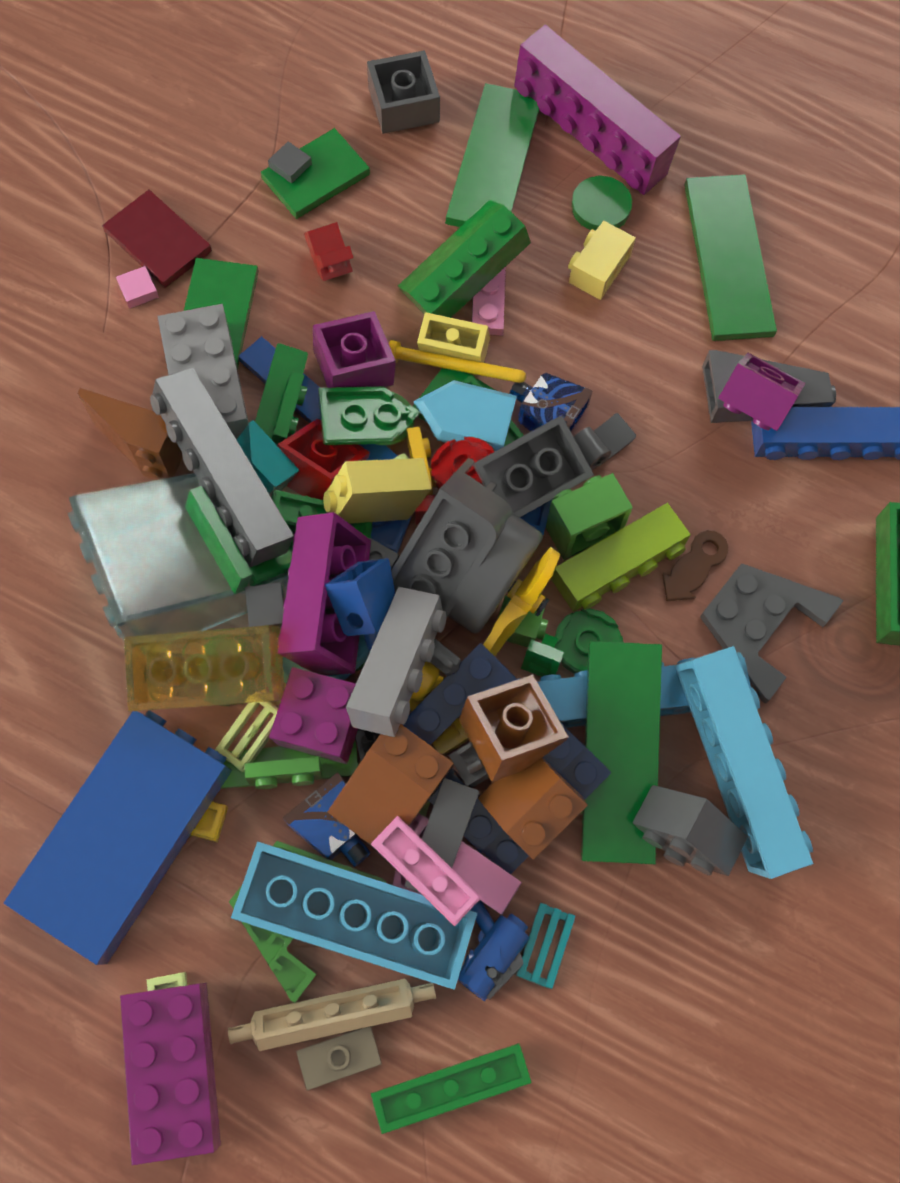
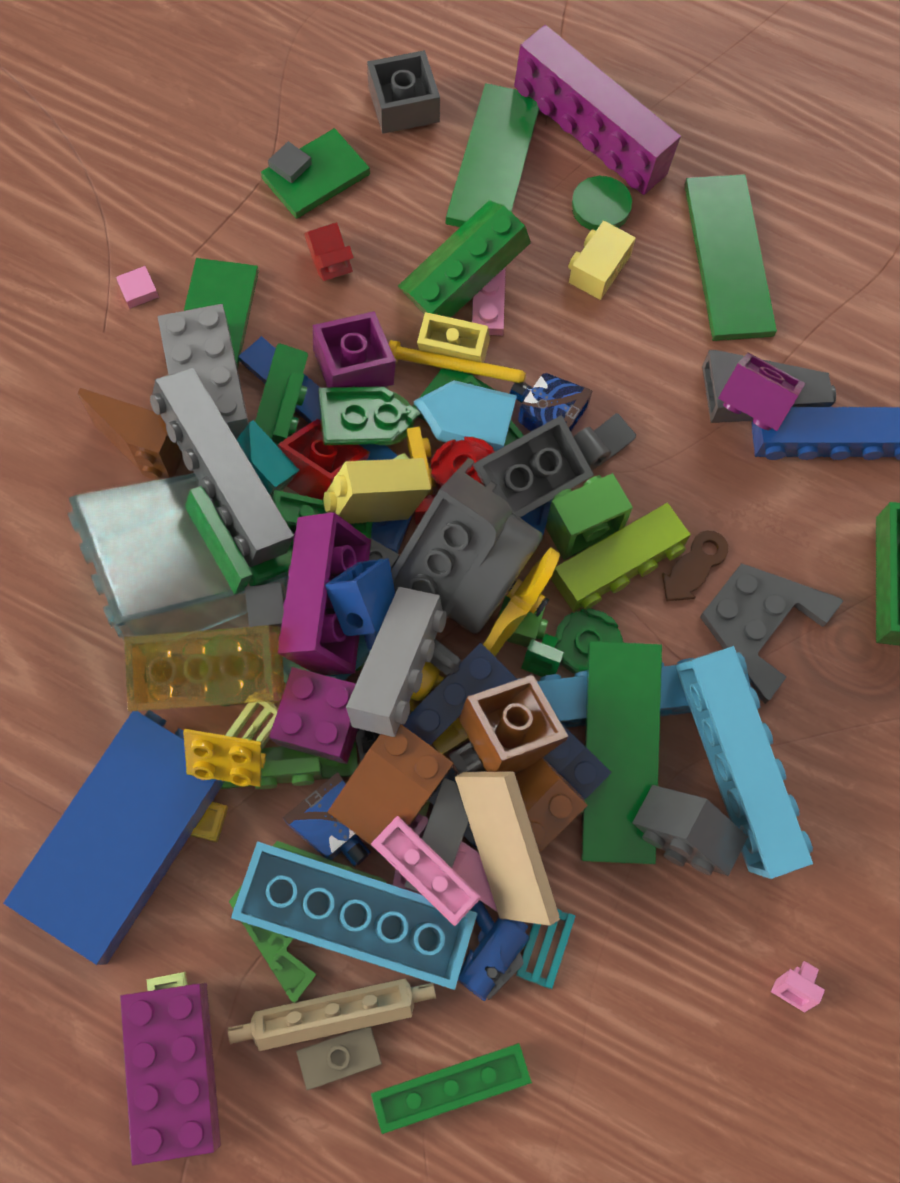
(157, 238): dark red tile -> none
(223, 758): none -> yellow hinge
(507, 847): none -> tan tile
(799, 988): none -> bright pink tile

